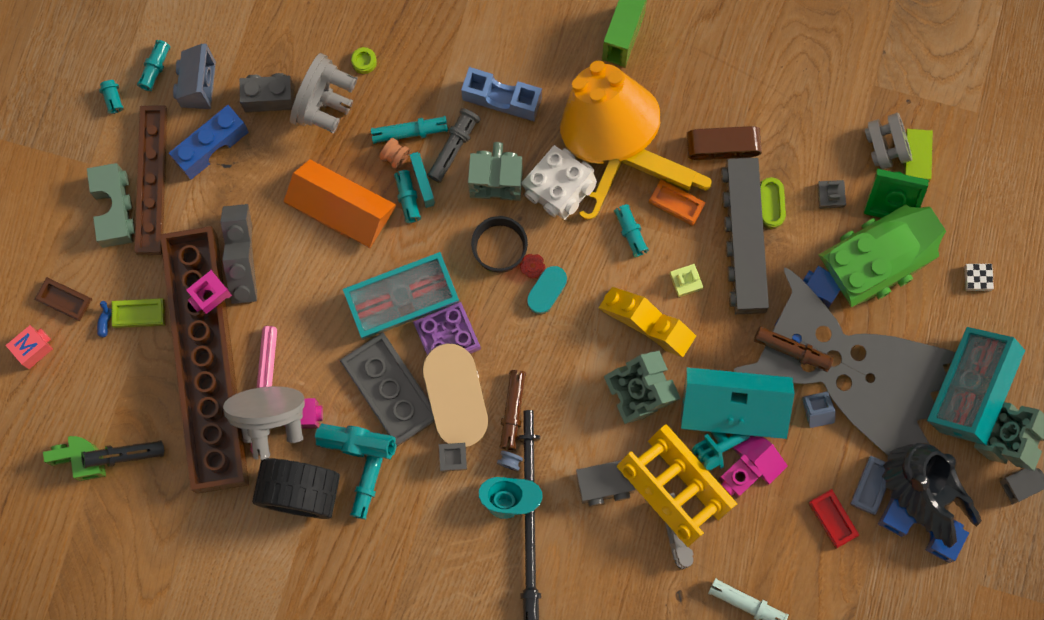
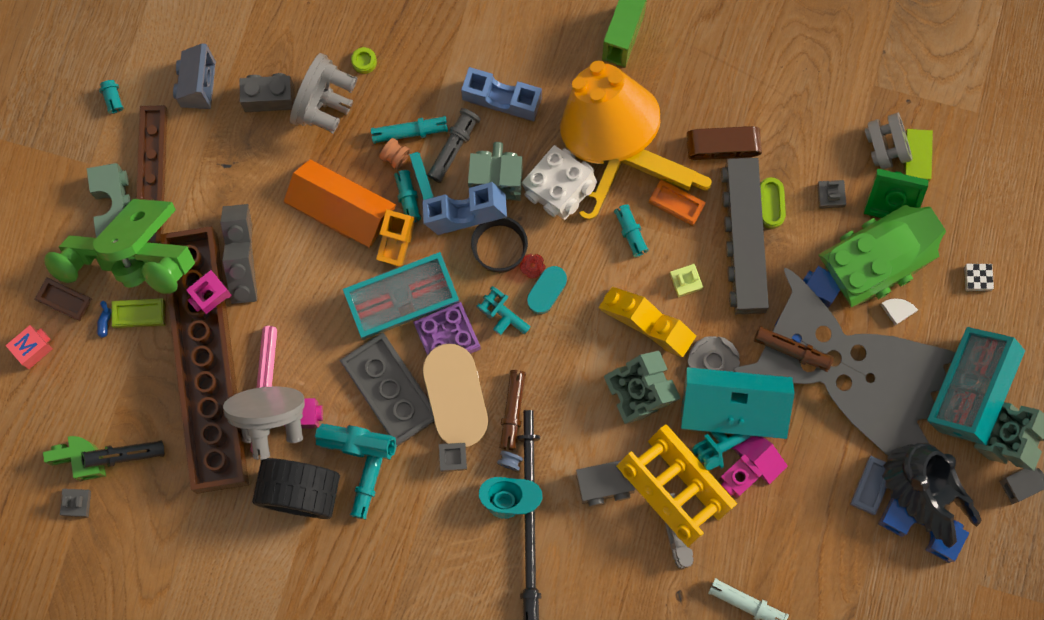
(75, 502): none -> dark grey tile
(127, 236): none -> bright green piece
(153, 65): teal pin -> none
(221, 130): blue arch -> none
(396, 233): none -> light orange brick
(447, 215): none -> medium blue arch
(507, 315): none -> teal arm
(714, 354): none -> light grey tile
(819, 409): sand blue slope -> none
(833, 519): red tile -> none
(898, 309): none -> white tile

